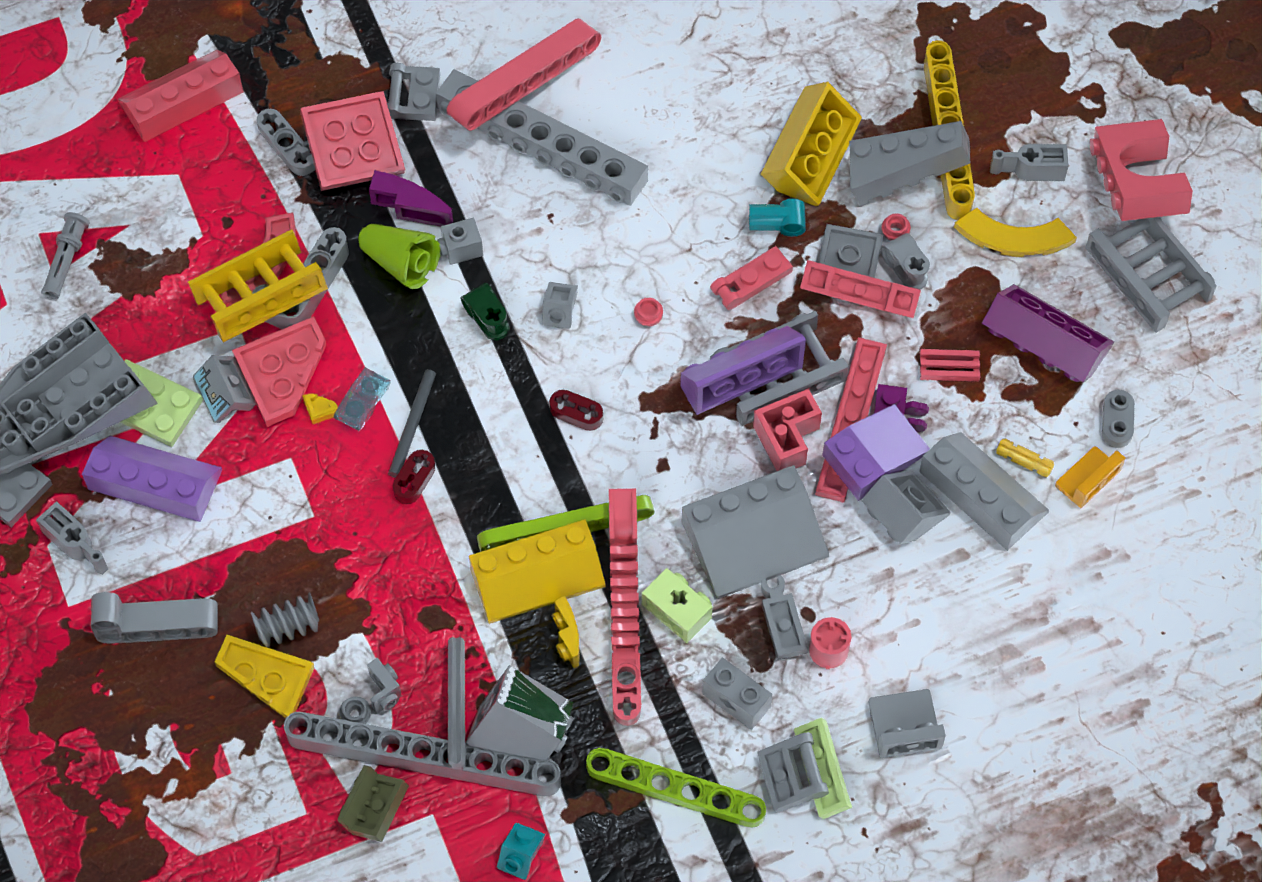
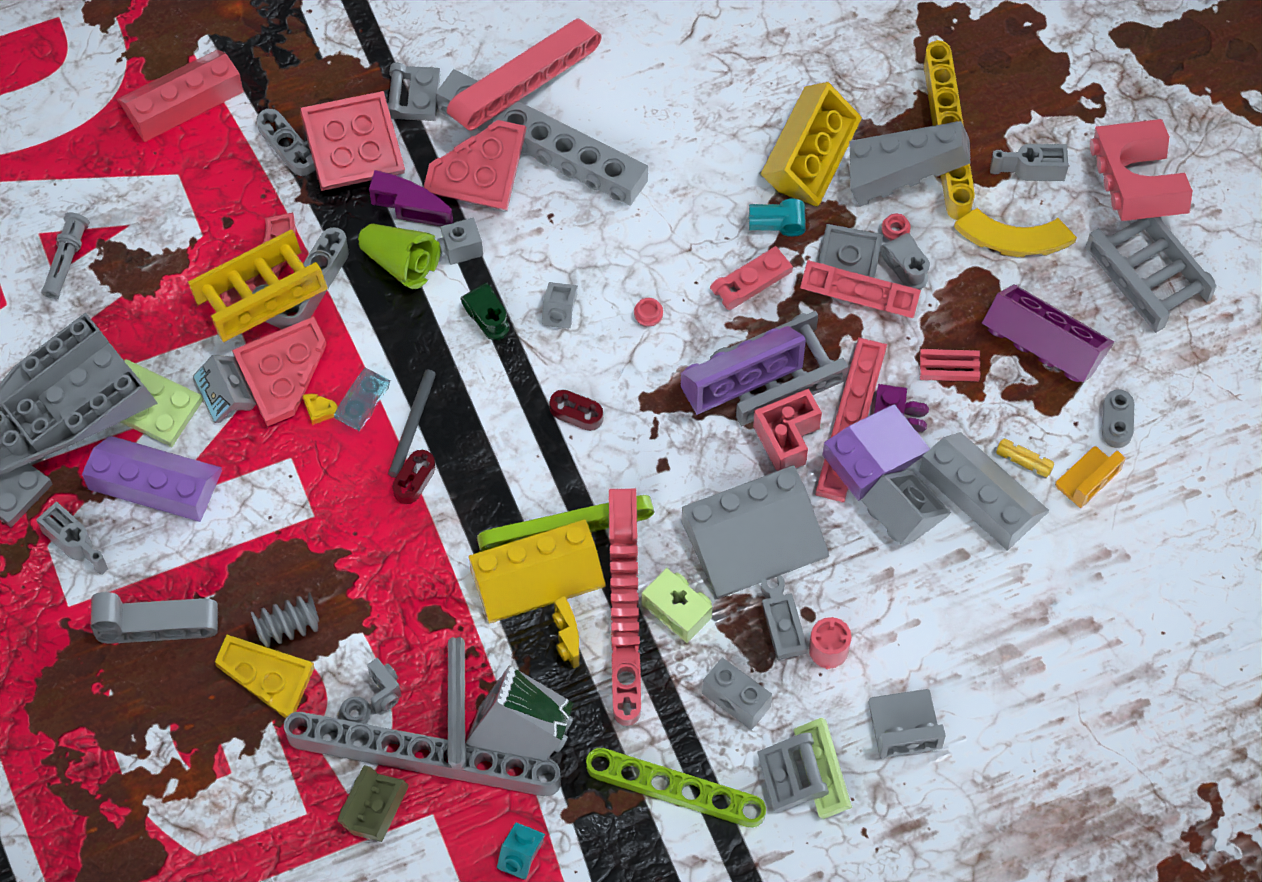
(480, 167): none -> coral plate

